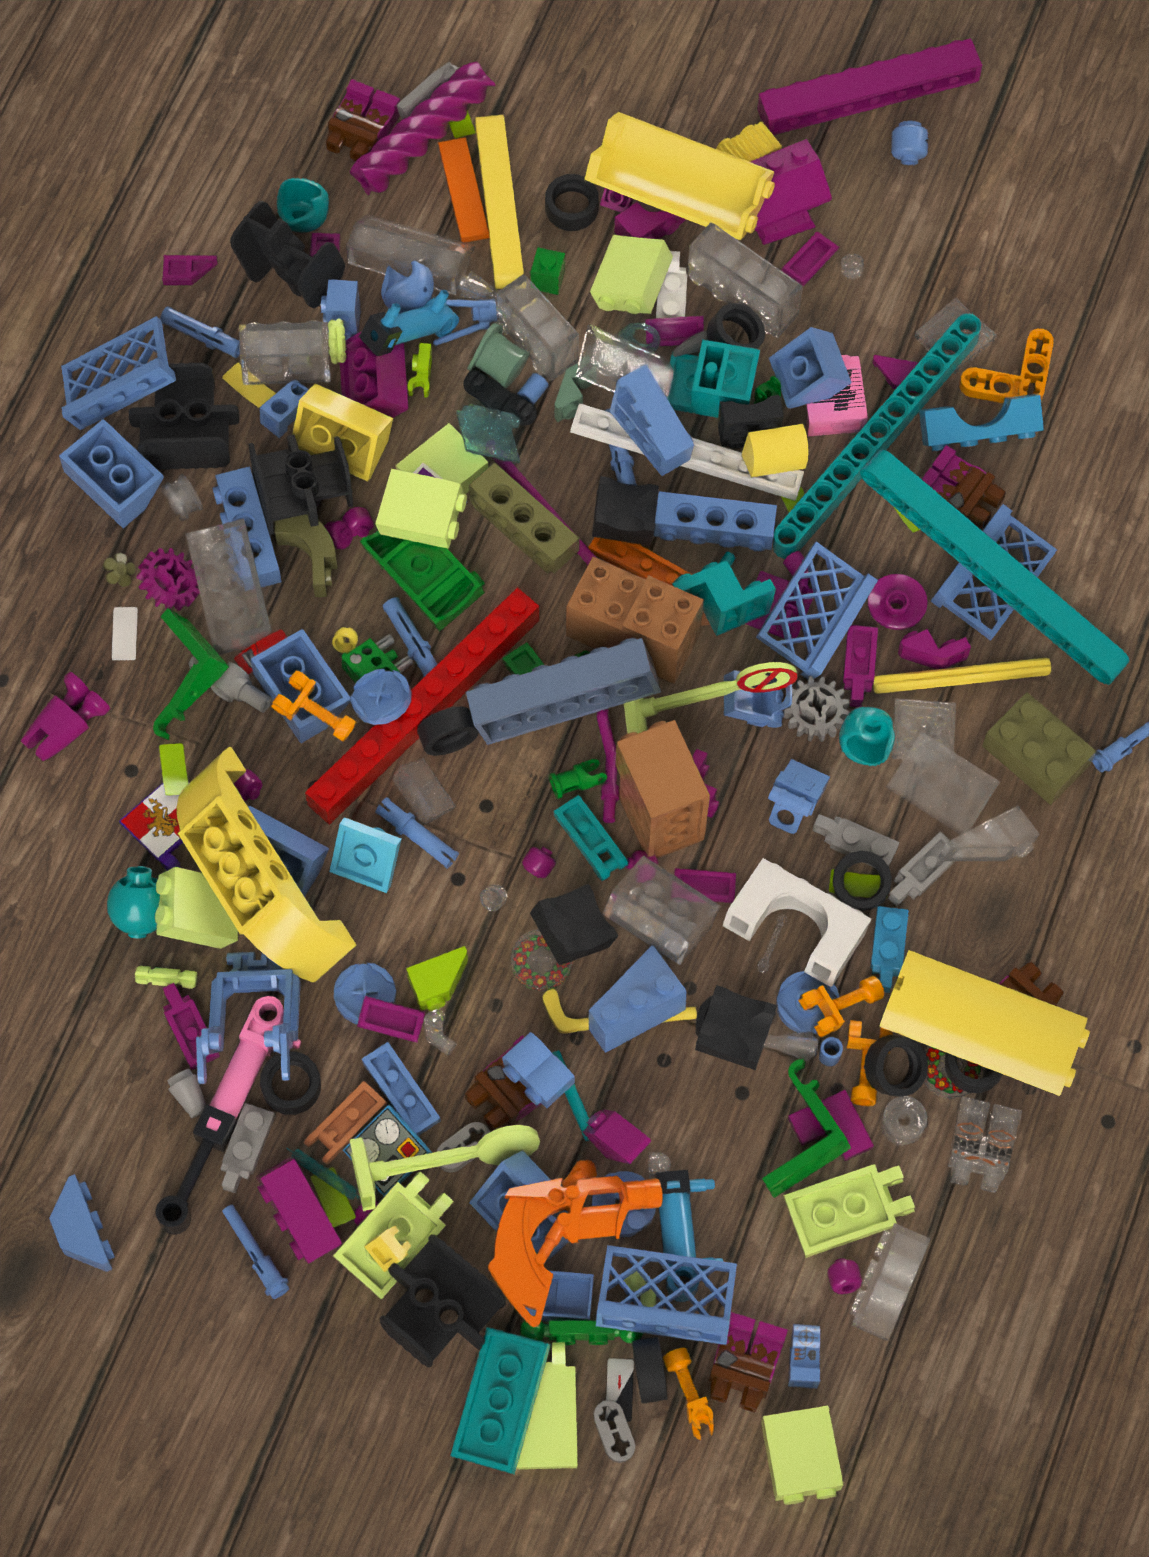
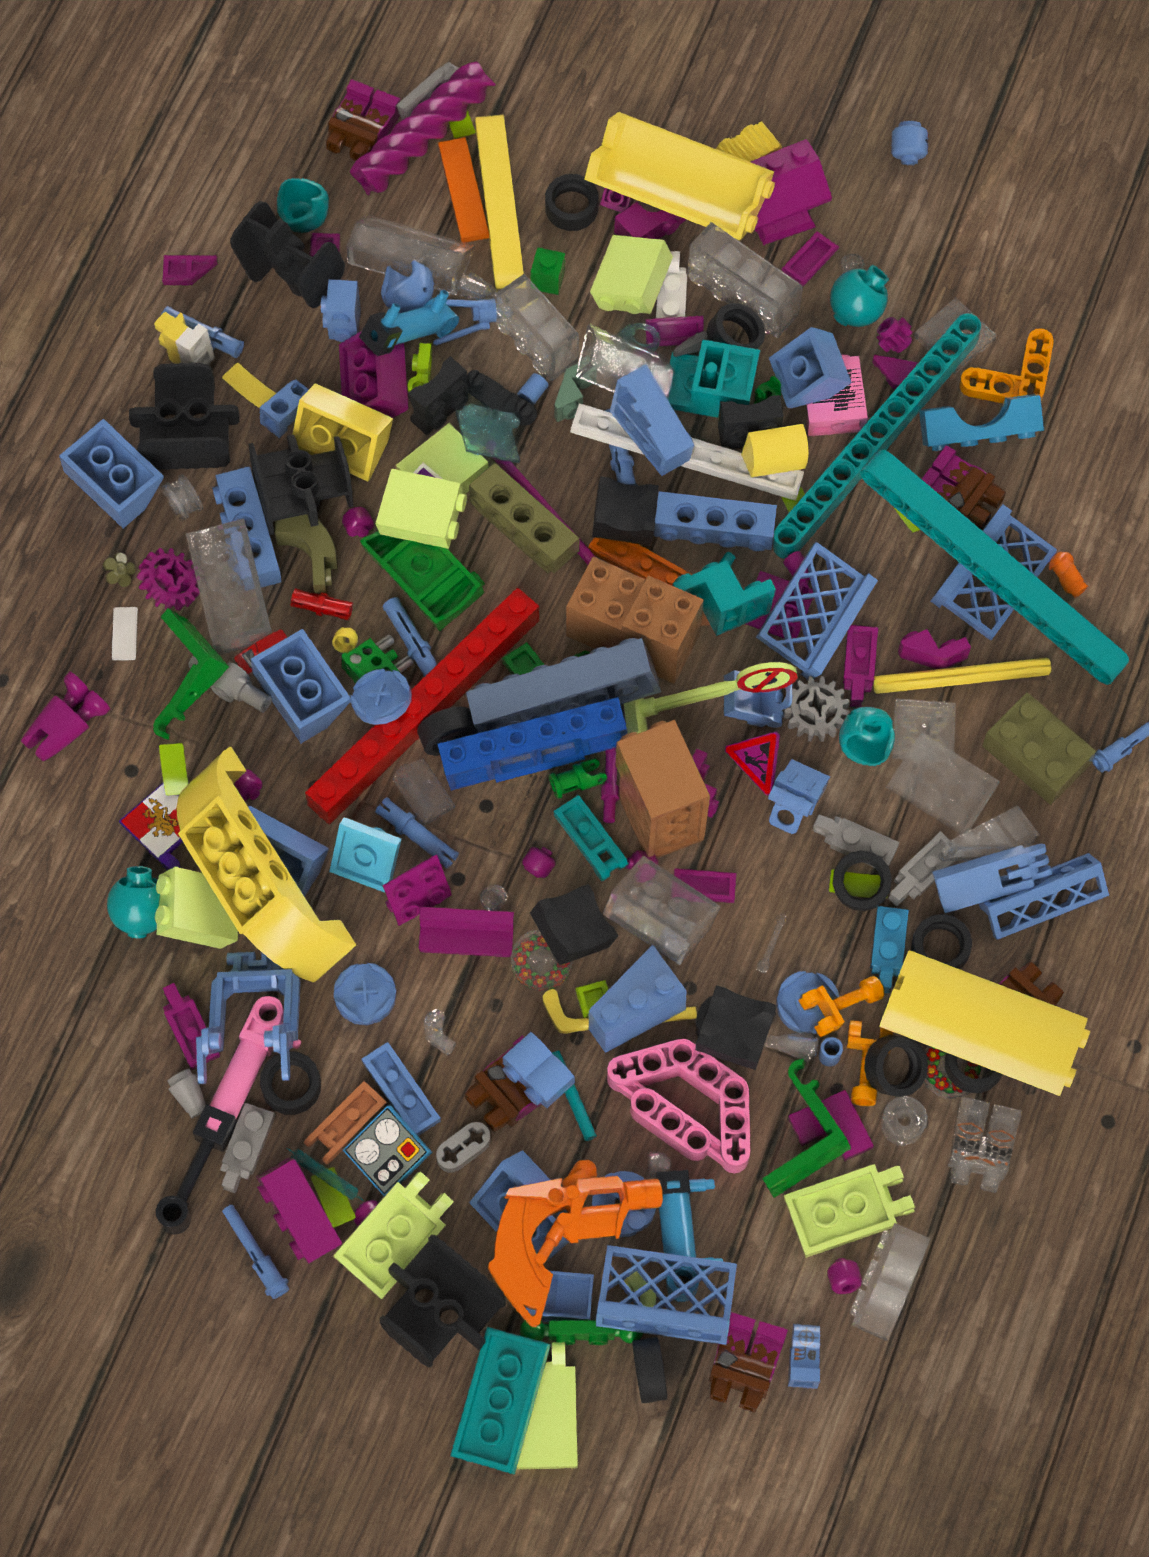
(78, 1227): medium blue slope -> none
(121, 388): medium blue fence -> none
(165, 977): yellowish green axle -> none
(182, 342): none -> hips
(284, 352): clear brick -> none
(300, 682): light orange bar -> none
(321, 604): none -> red pin
(337, 341): yellowish green axle -> none
(339, 533): magenta piece -> none
(387, 1249): light yellow tile -> none
(390, 1019): magenta tile -> none
(416, 888): none -> magenta hinge
(437, 978): lime slope -> none
(439, 397): none -> black brick
(466, 932): none -> magenta panel
(490, 1149): yellowish green piece -> none
(499, 357): sand green piece -> none
(533, 744): none -> blue window
(589, 995): none -> lime tile
(606, 1433): light grey beam -> none
(615, 1136): magenta slope -> none
(620, 1386): white sticker -> none
(634, 1088): none -> bright pink piece
(697, 1408): light orange bar -> none
(757, 758): none -> piece
(776, 889): white arch -> none
(802, 1454): yellowish green brick -> none
(859, 296): none -> teal brick
(869, 86): magenta brick -> none
(894, 334): none -> magenta gear
(900, 590): magenta dish -> none
(950, 924): none -> black tyre
(980, 880): none -> medium blue hinge
(1063, 876): none -> medium blue fence
(1069, 577): none -> orange arm

